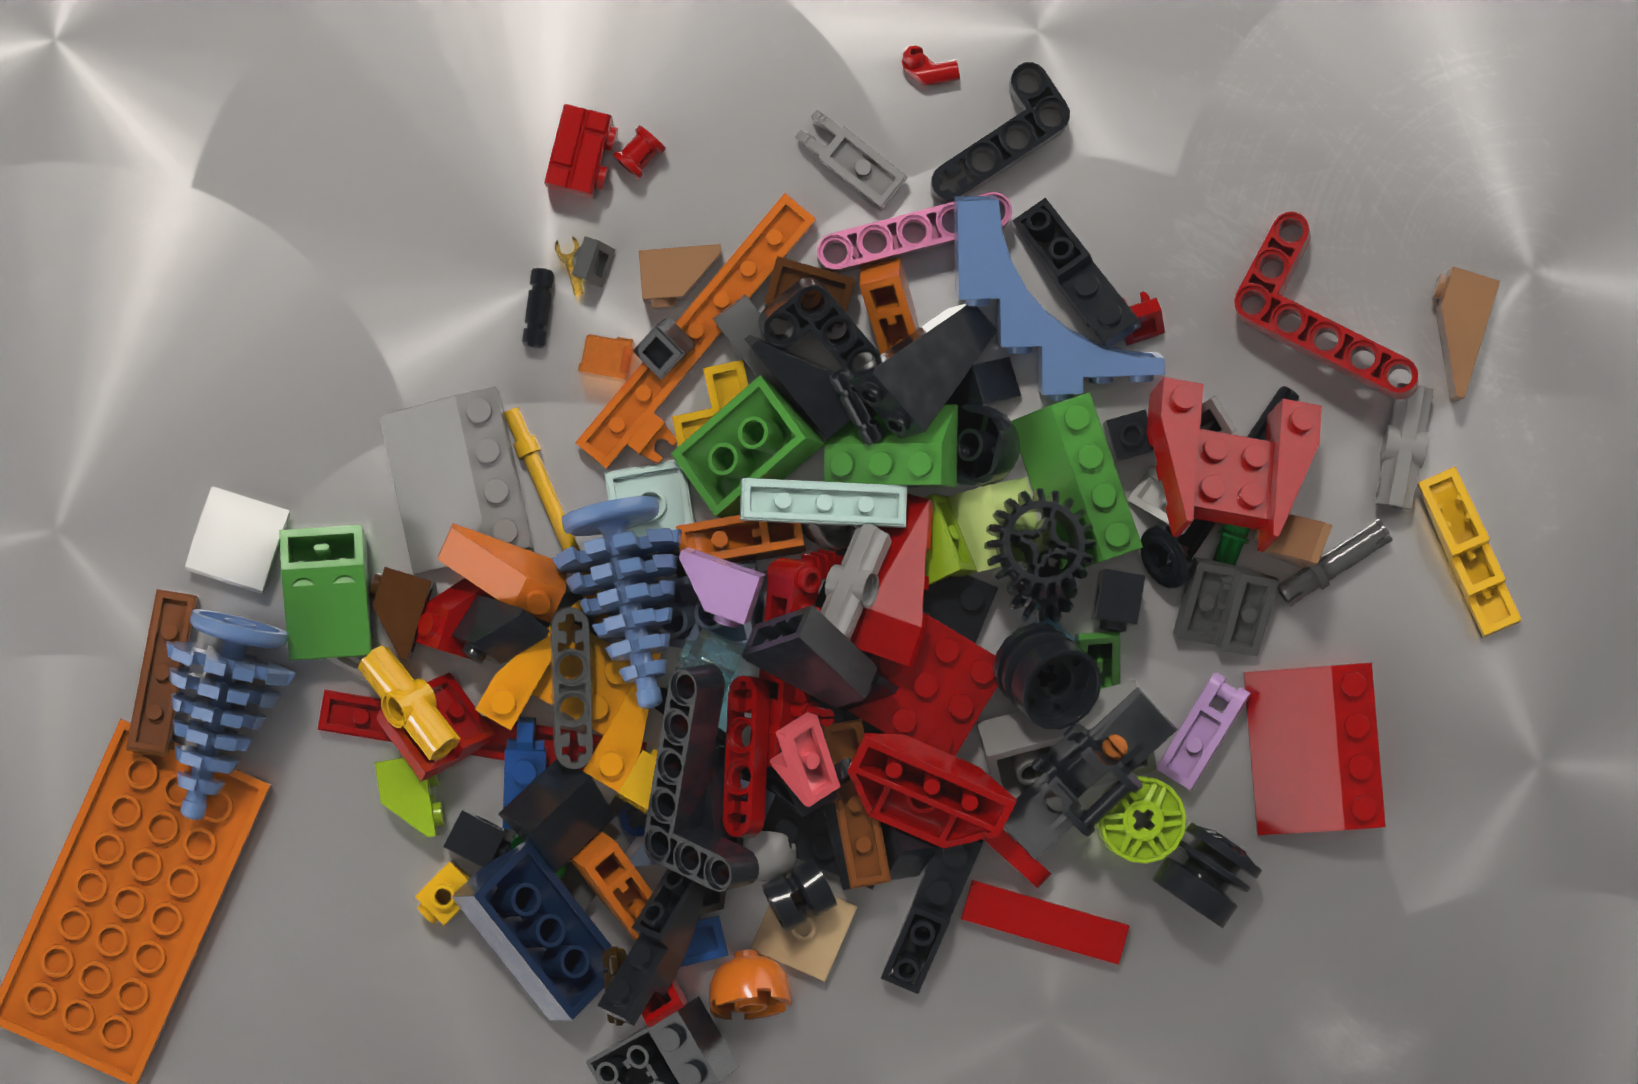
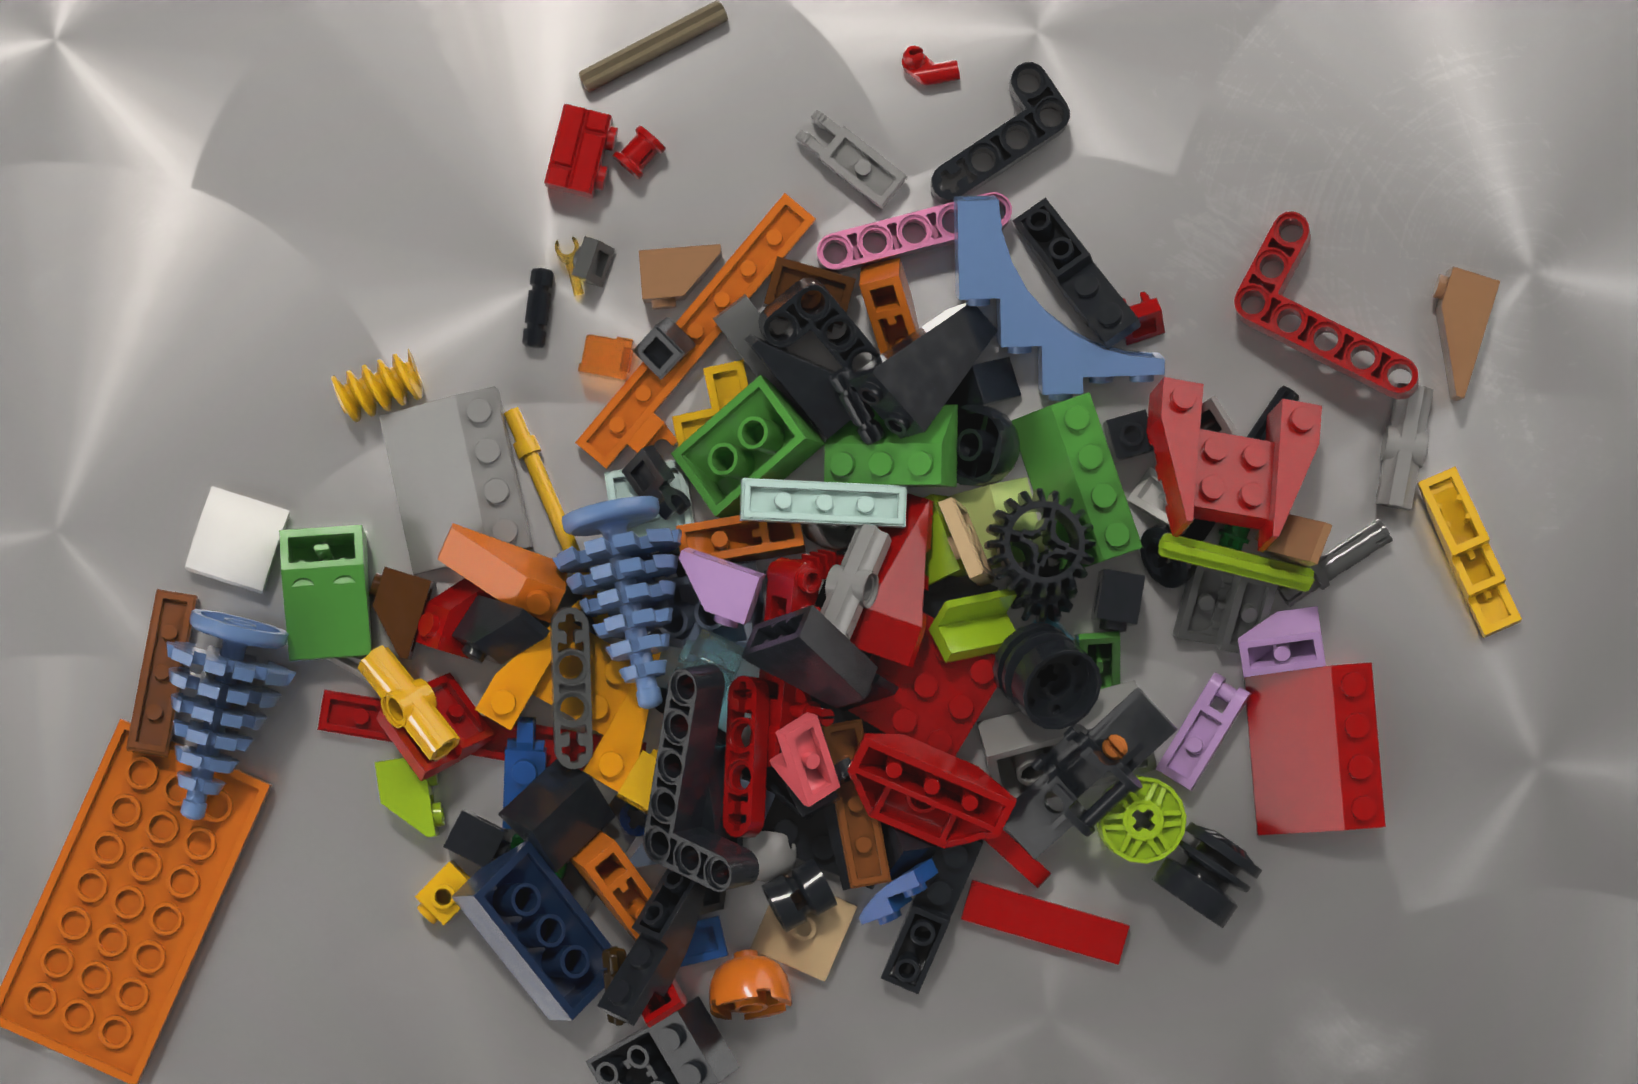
(378, 387): none -> yellow piece
(652, 477): none -> black plate
(653, 46): none -> dark tan axle
(889, 900): none -> blue slope
(965, 542): none -> tan plate
(973, 625): none -> lime panel
(1236, 562): none -> lime axle
(1283, 643): none -> lavender slope

